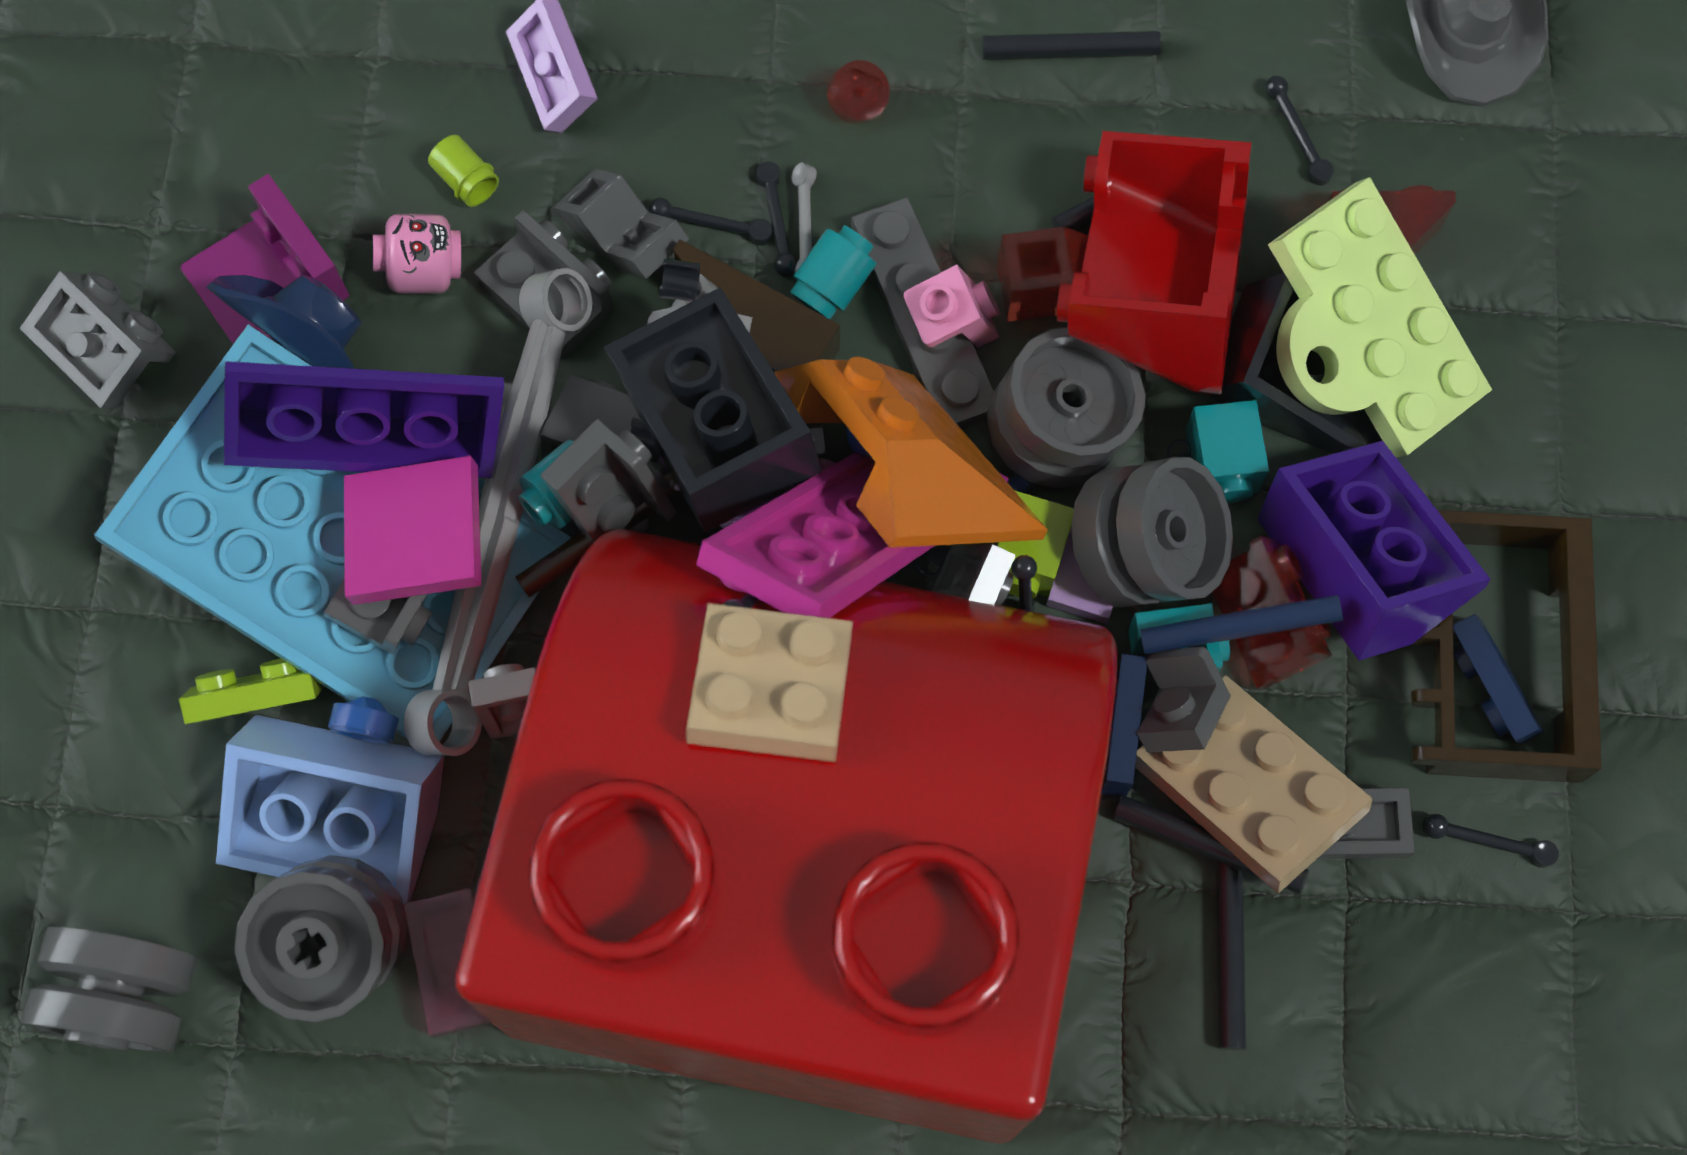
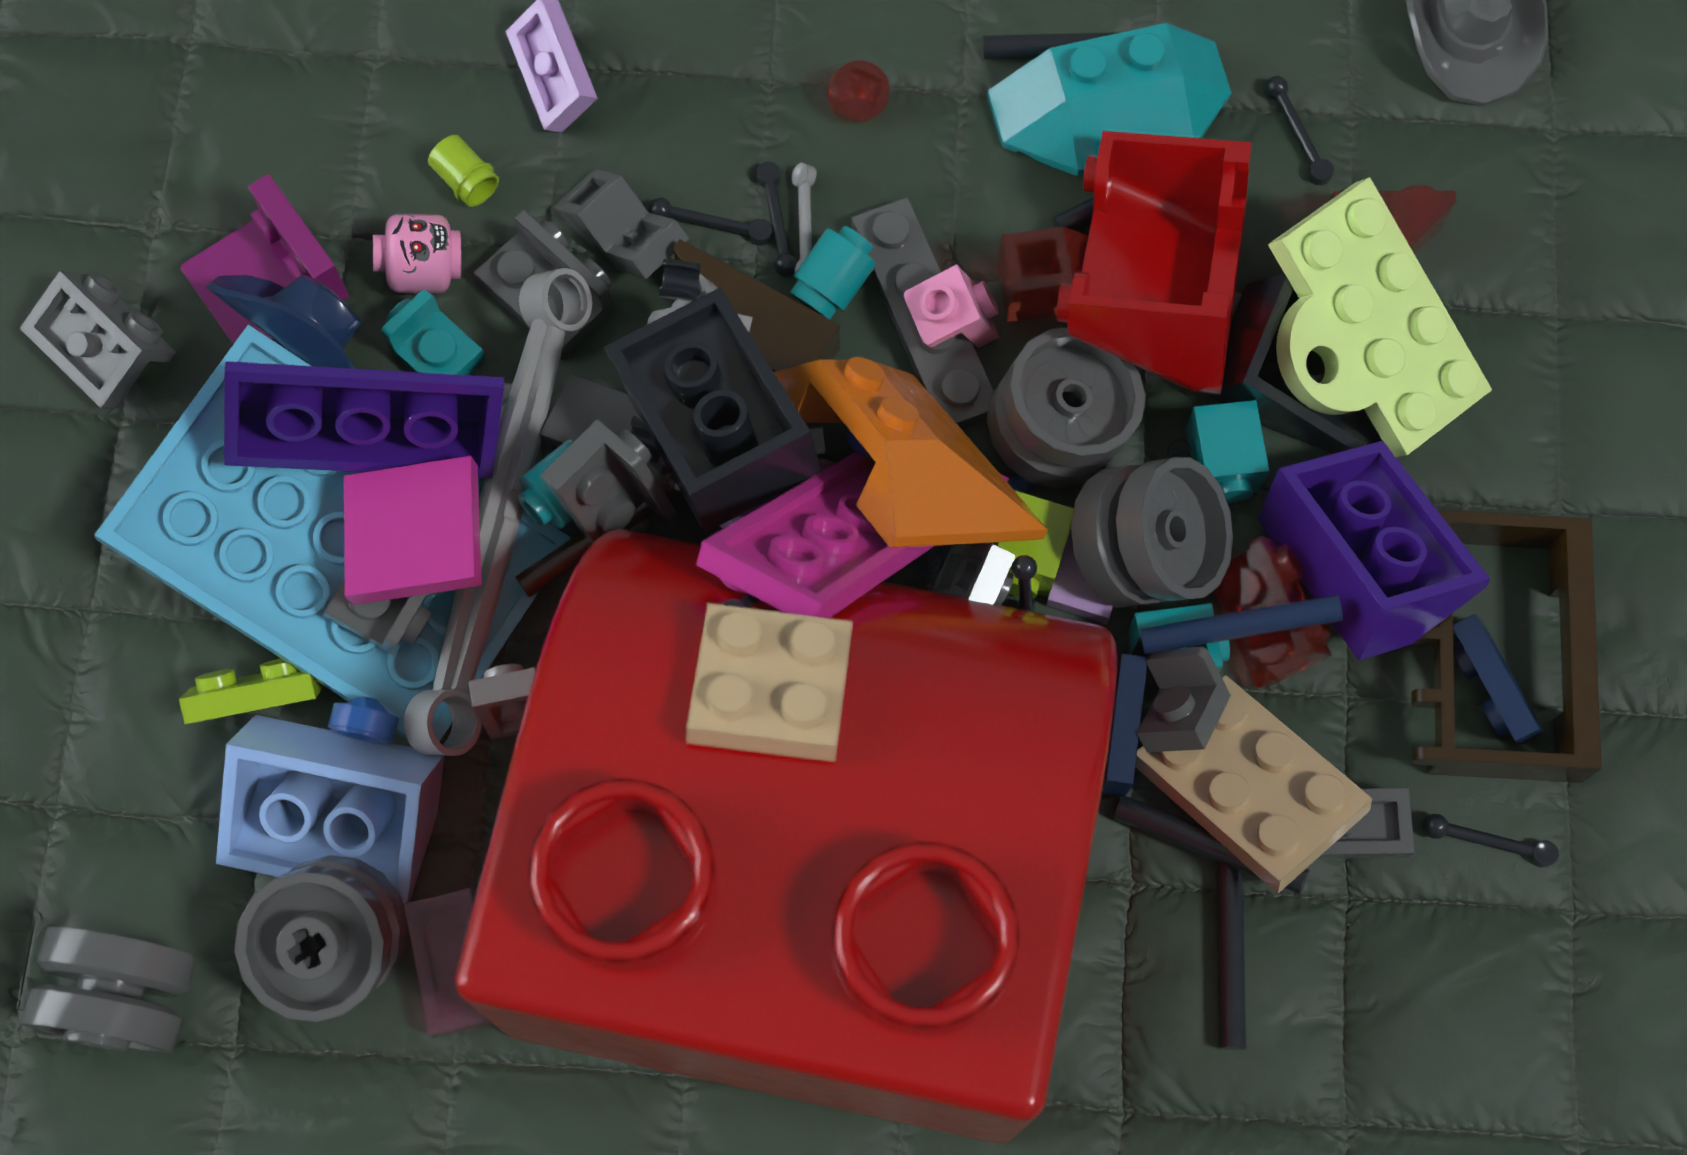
(428, 339): none -> teal bracket
(1120, 82): none -> teal wedge

